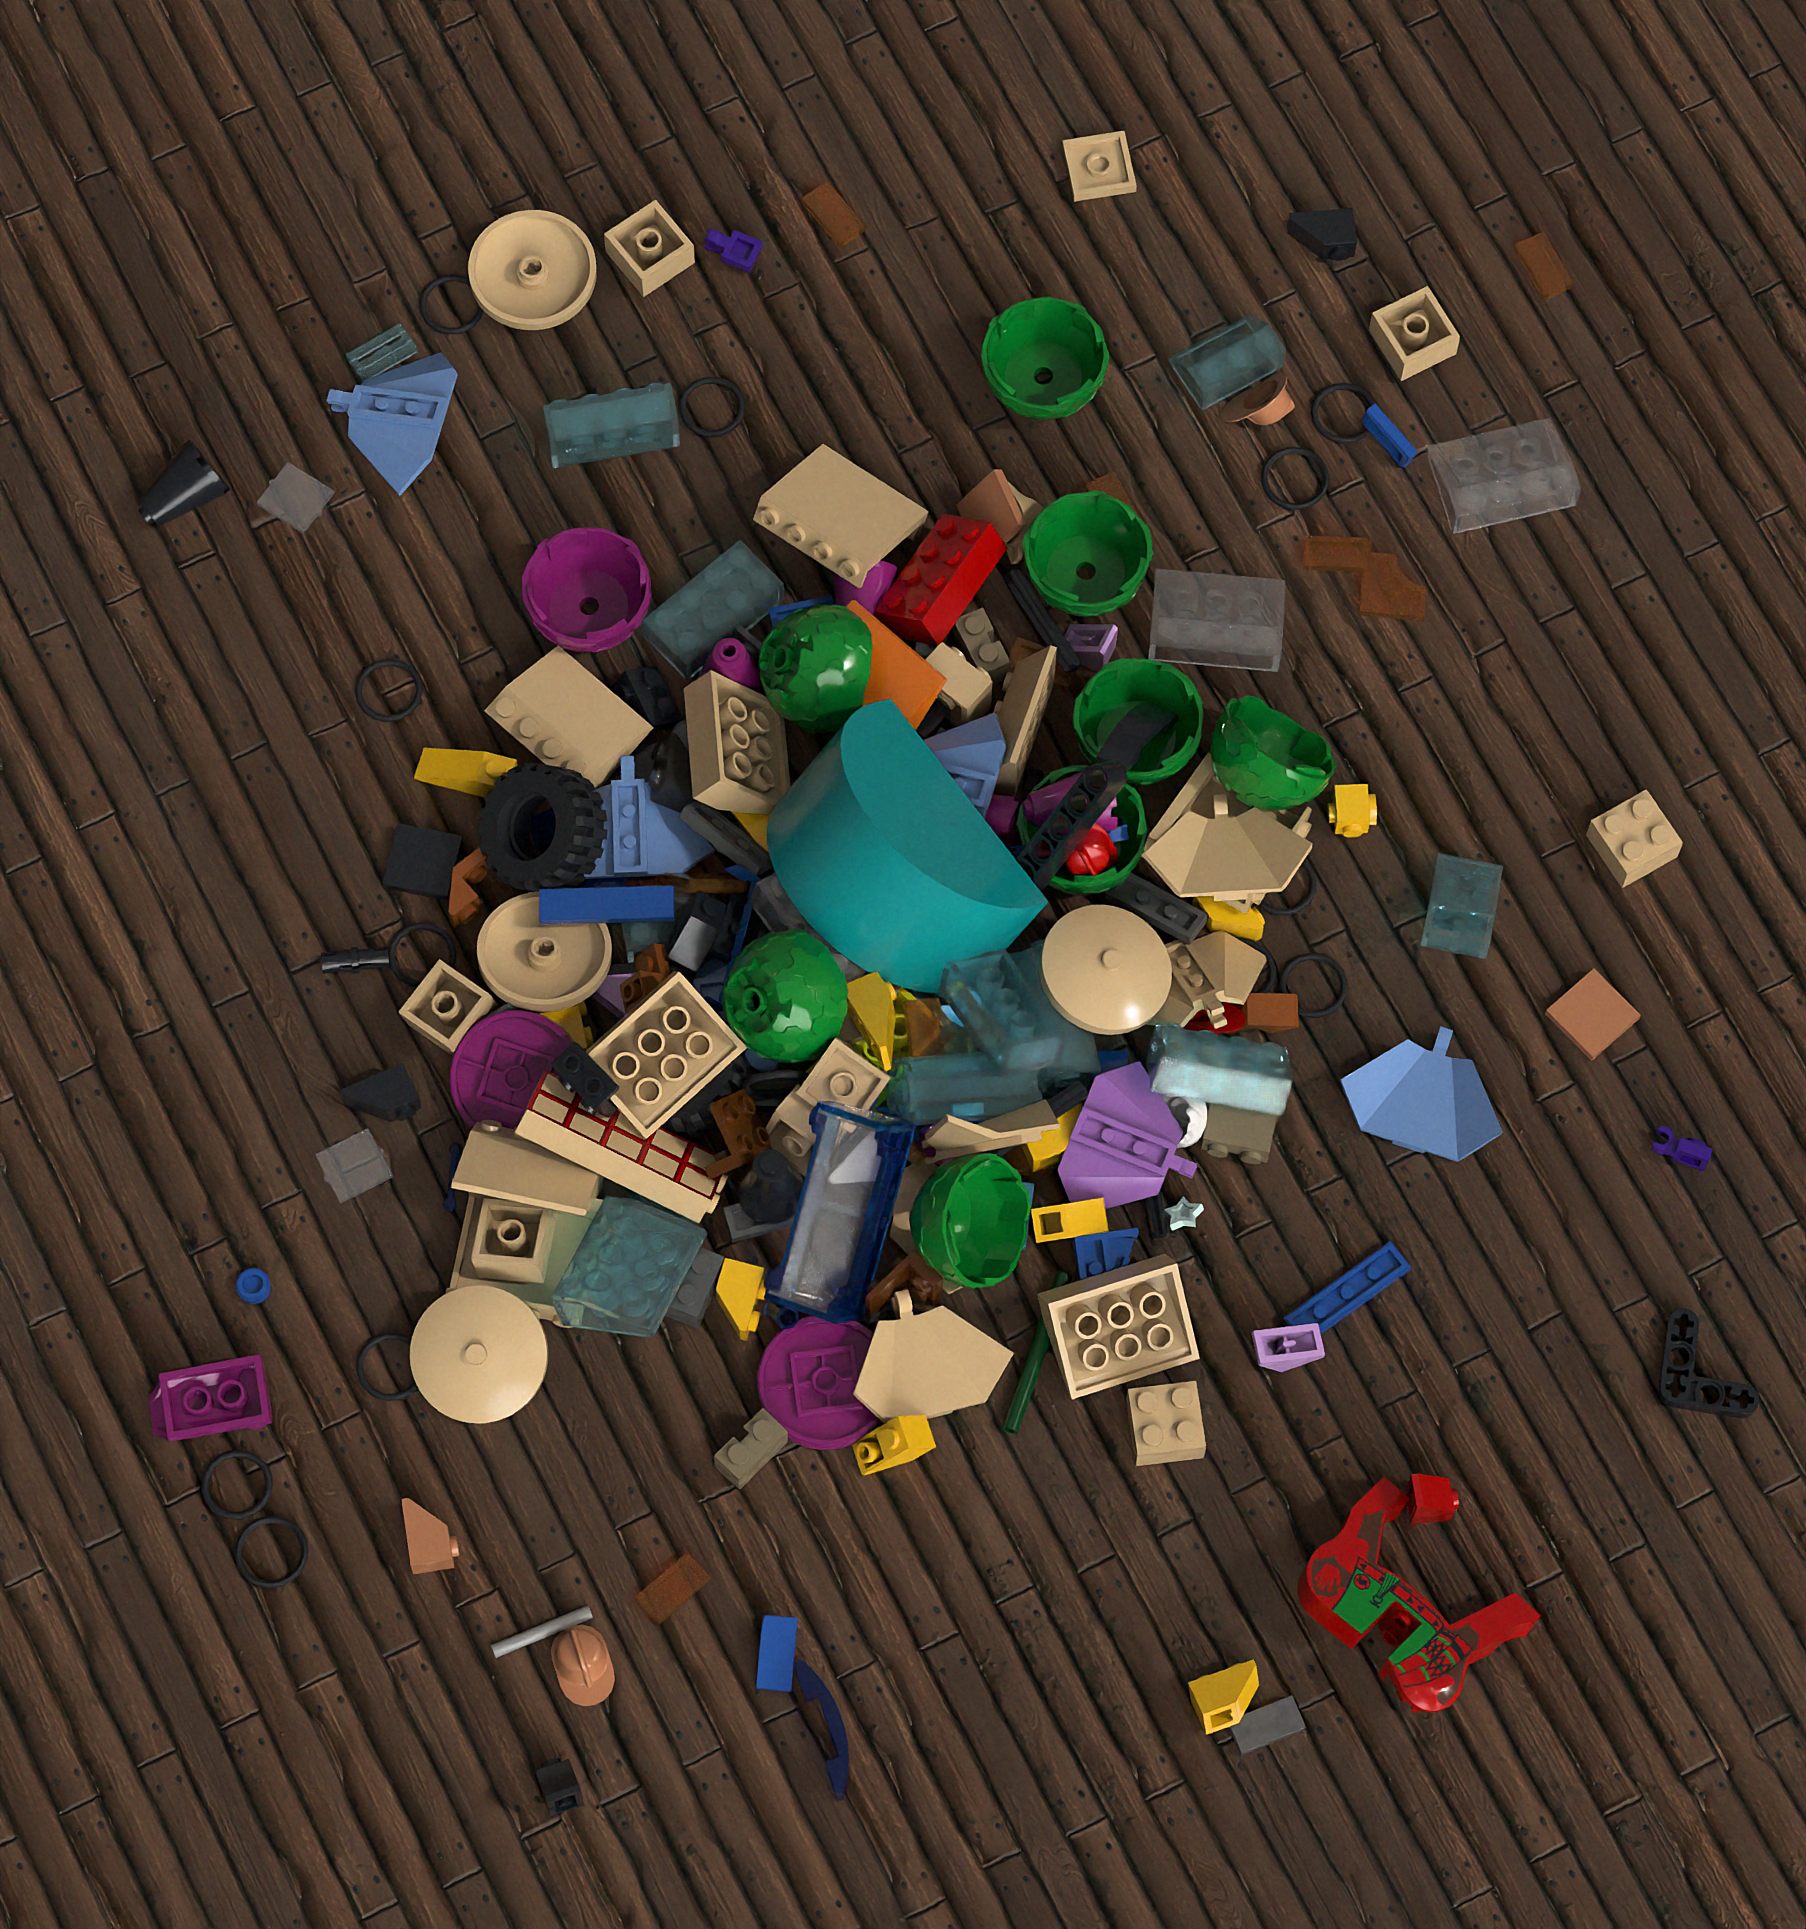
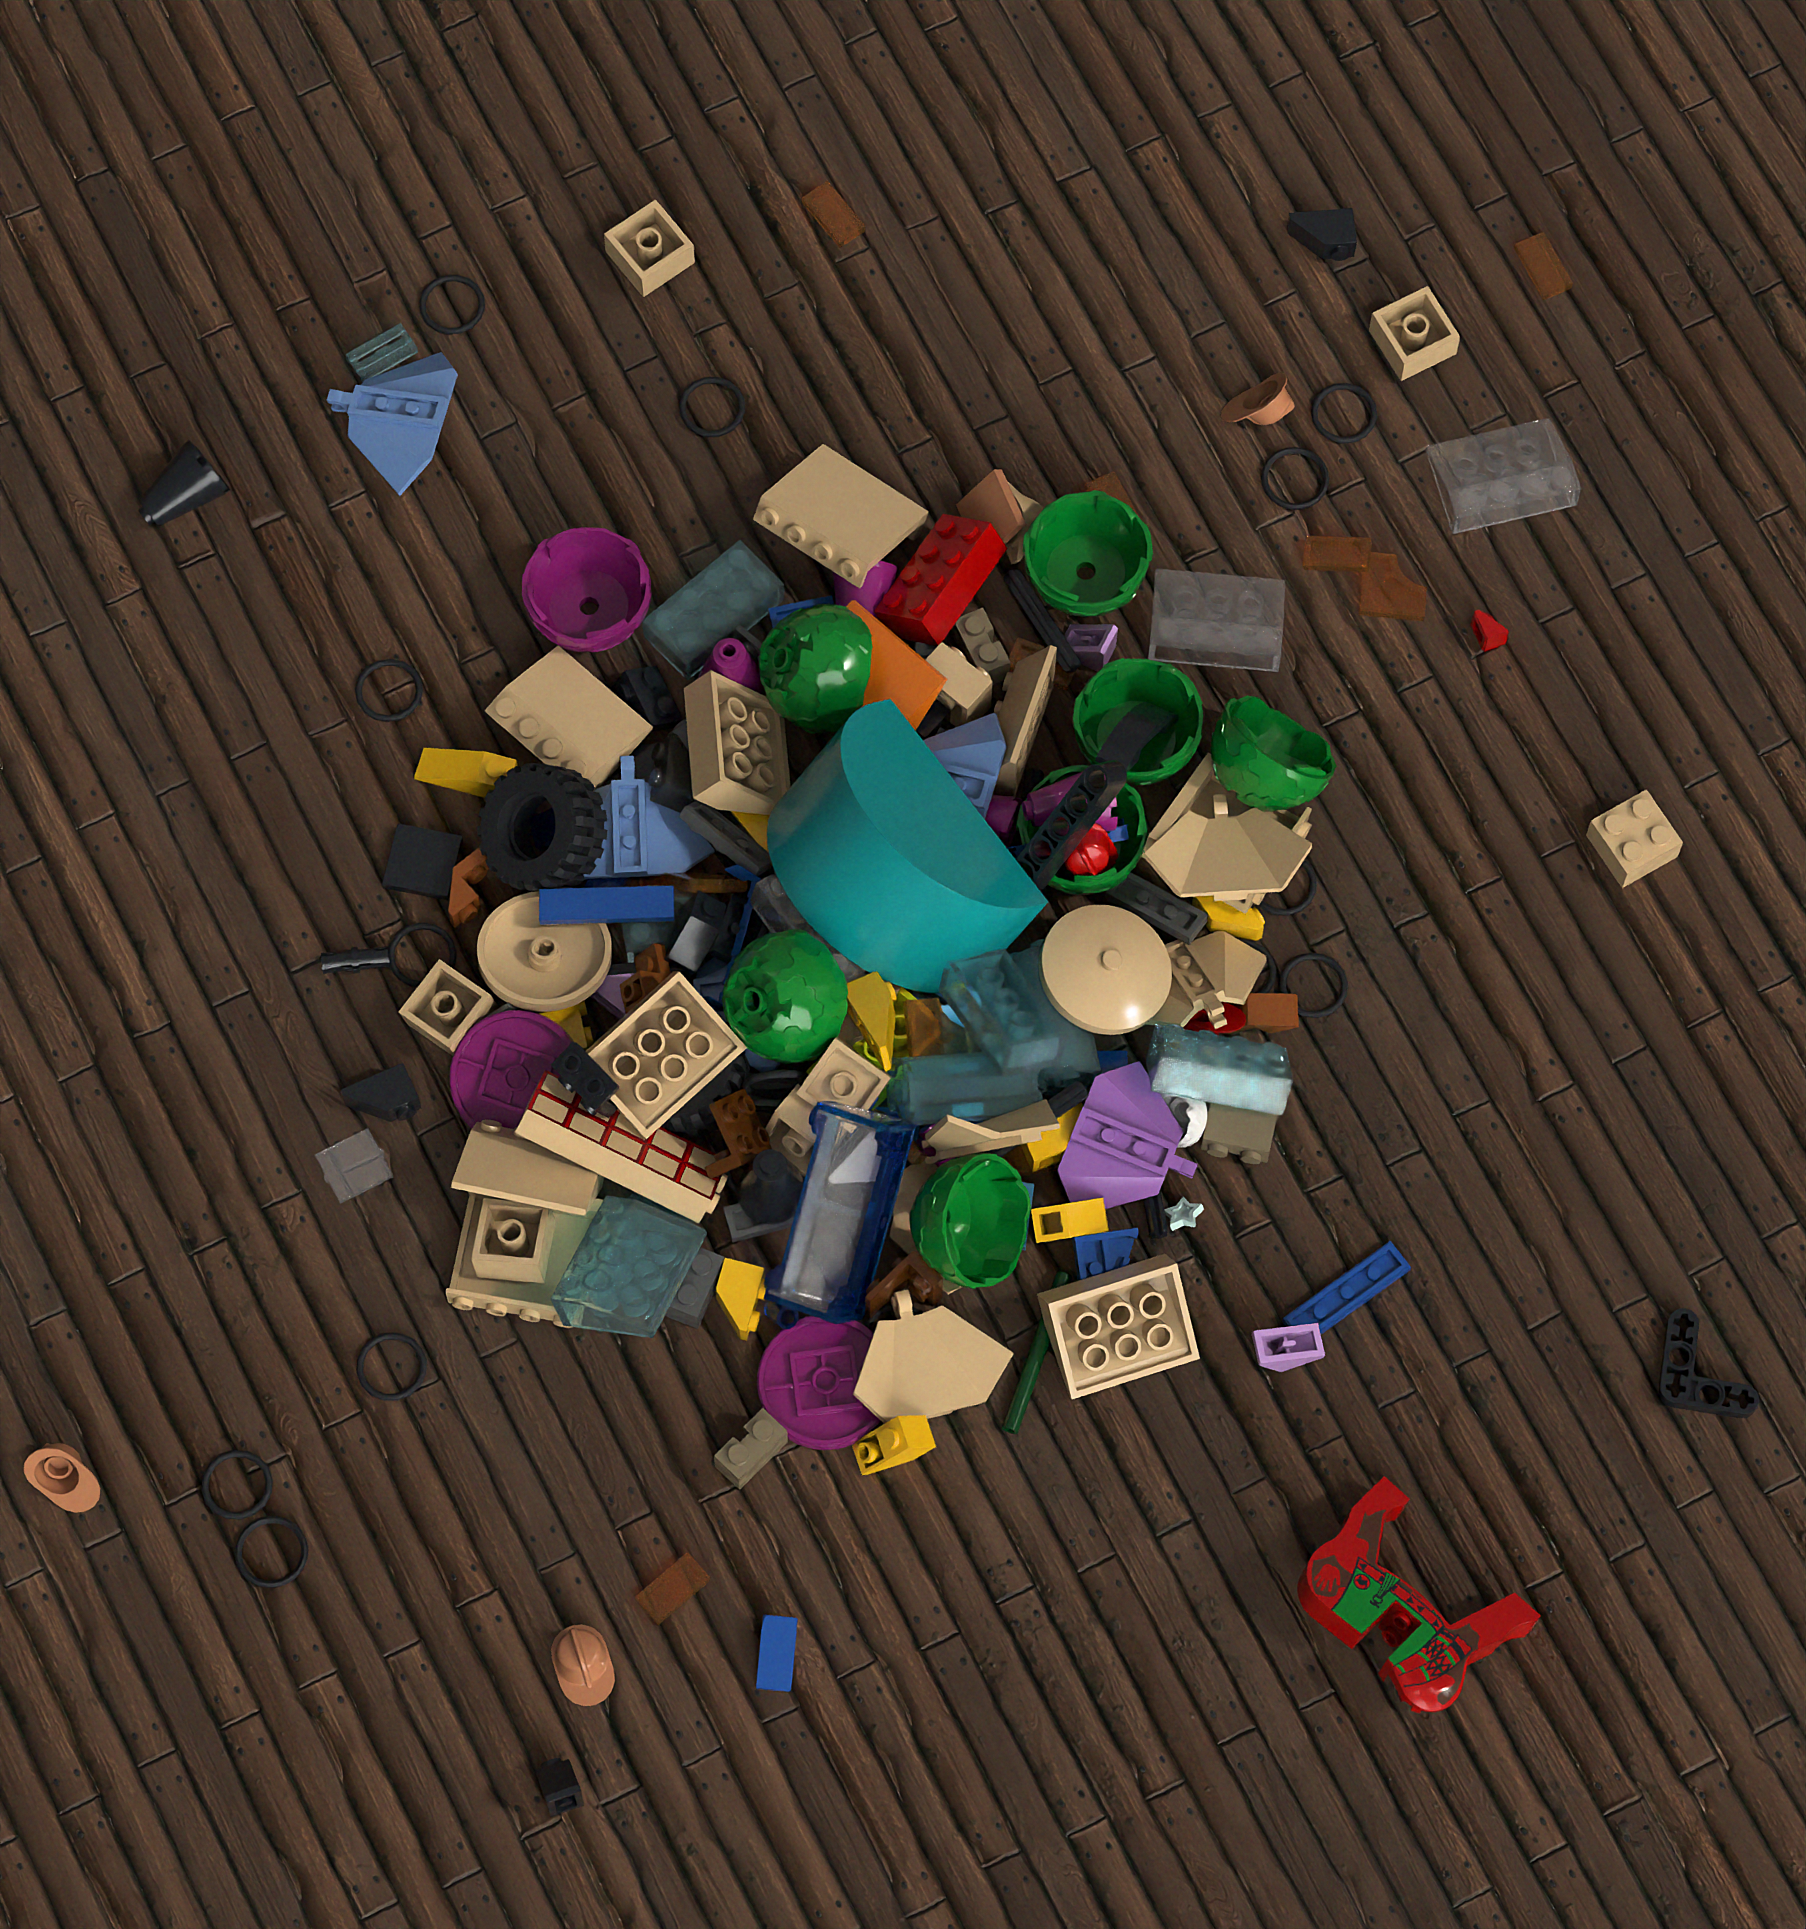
(62, 1477): none -> nougat piece
(211, 1399): magenta slope -> none
(253, 1285): blue tile -> none
(295, 497): clear piece -> none
(428, 1540): nougat slope -> none
(449, 1203): clear blue hinge -> none
(479, 1354): tan dish -> none
(532, 270): tan dish -> none
(541, 1631): light grey bar -> none
(611, 424): clear light blue brick -> none
(737, 251): dark purple plate -> none
(812, 1689): clear blue slope -> none
(1048, 339): green piece -> none
(1099, 166): tan tile -> none
(1166, 1423): tan brick -> none
(1224, 1696): yellow slope -> none
(1229, 360): clear light blue slope -> none
(1267, 1725): flat silver tile -> none
(1352, 810): yellow brick -> none
(1388, 436): blue tile -> none
(1423, 1100): medium blue panel -> none
(1430, 1499): red slope -> none
(1462, 906): clear light blue slope -> none
(1488, 631): none -> red slope
(1592, 1014): nougat tile -> none
(1686, 1151): dark purple plate -> none

